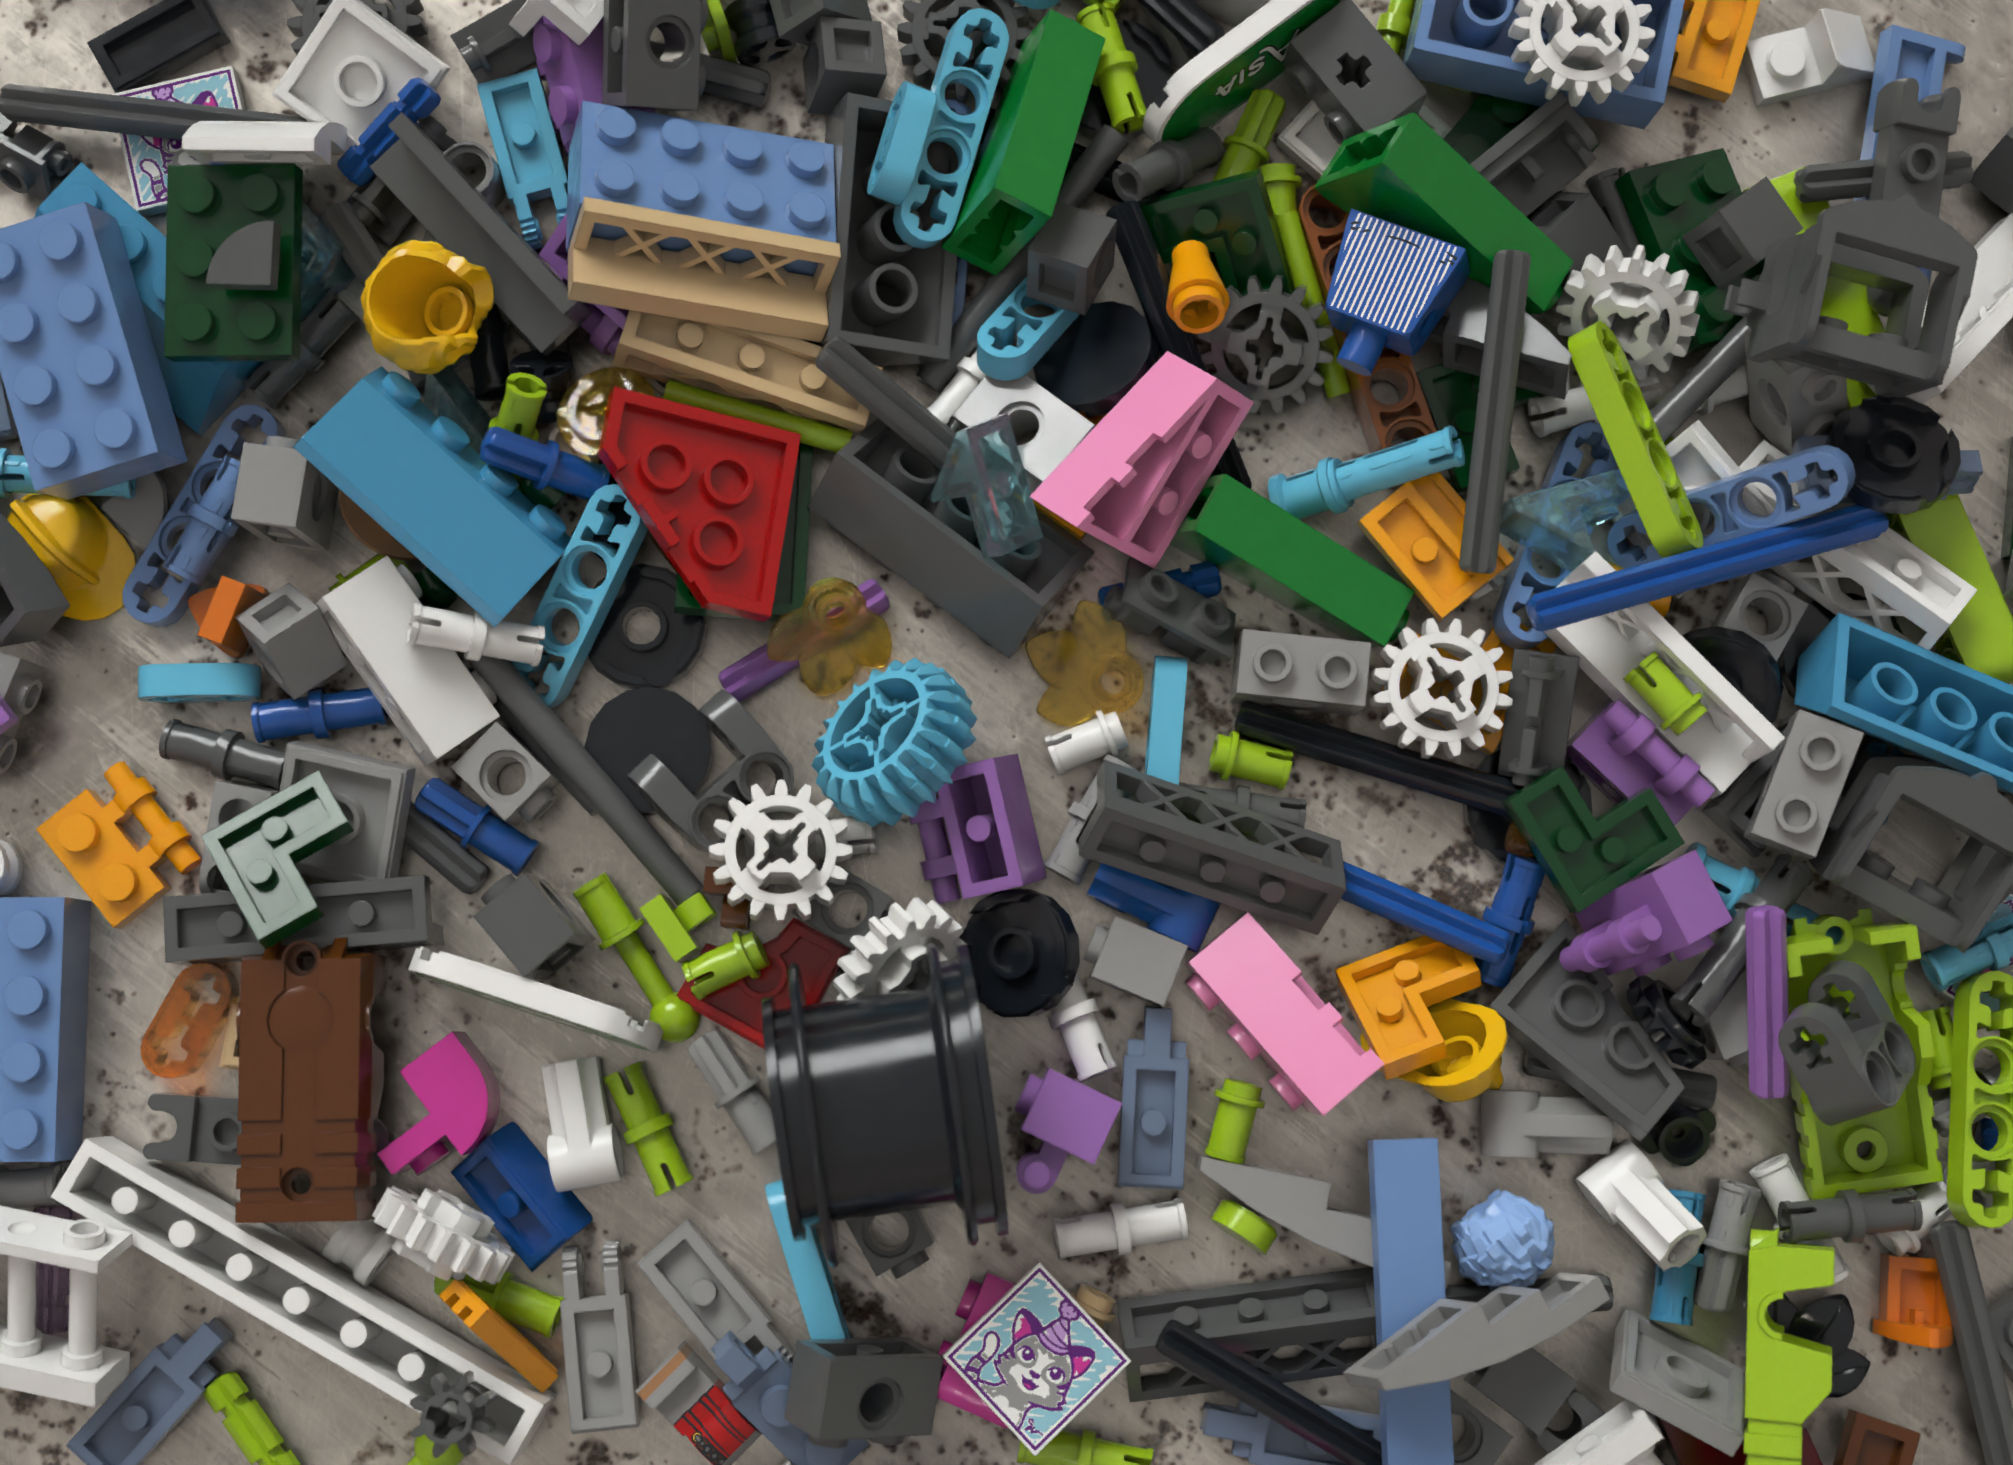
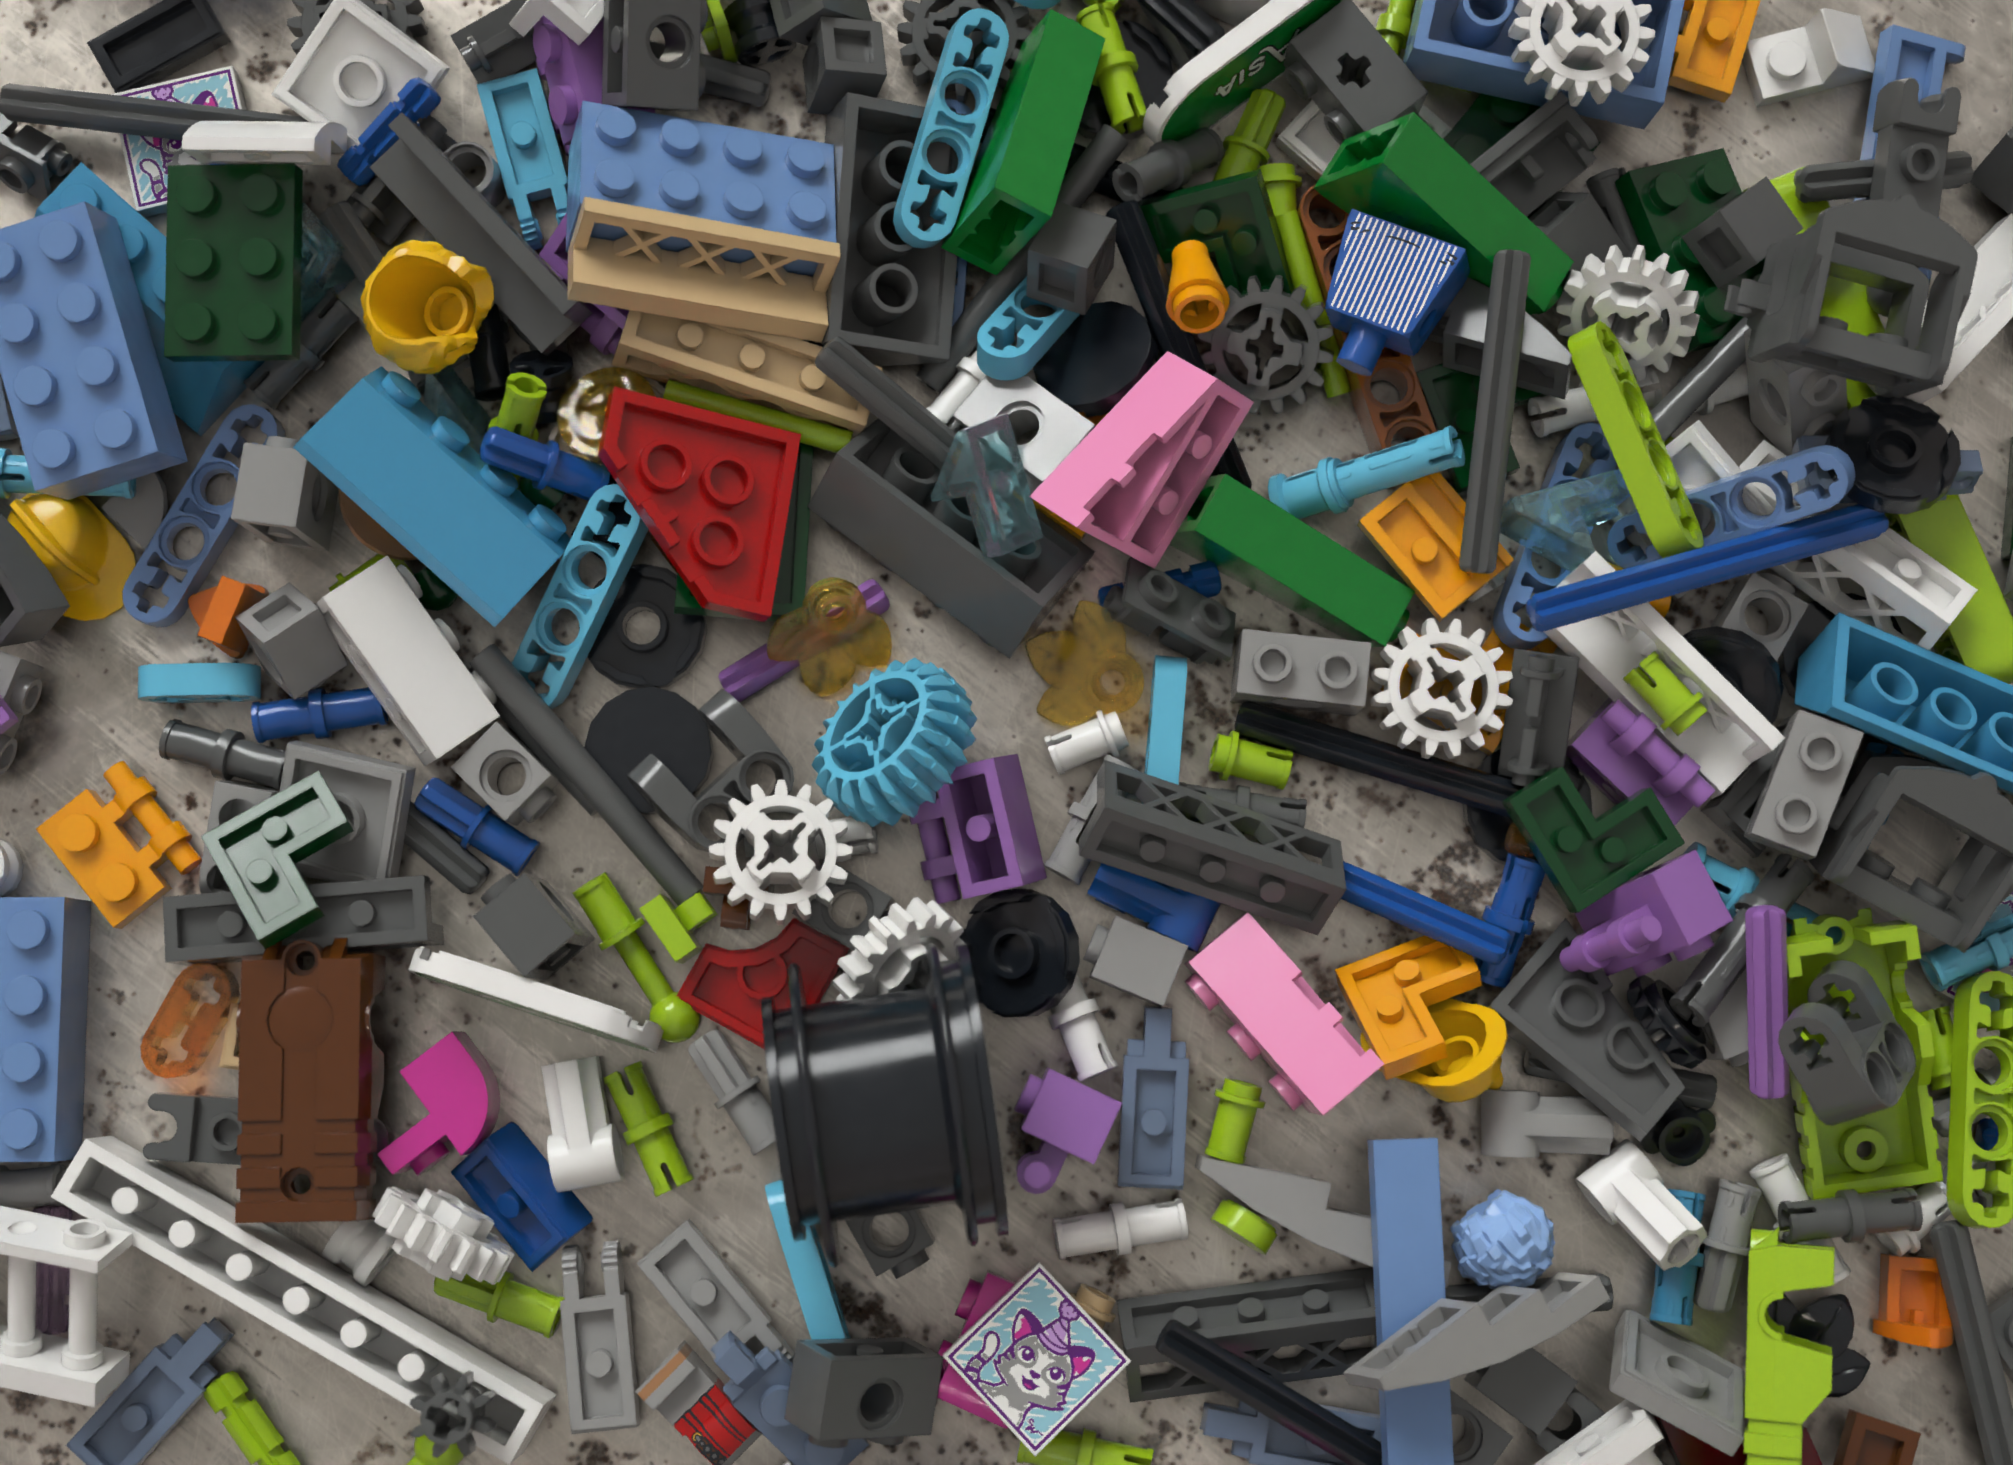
(207, 526): medium blue pin -> none
(248, 259): dark grey tile -> none
(475, 635): white pin -> none
(499, 1334): light orange tile -> none
(728, 964): lime pin -> none
(901, 143): medium azure beam -> none

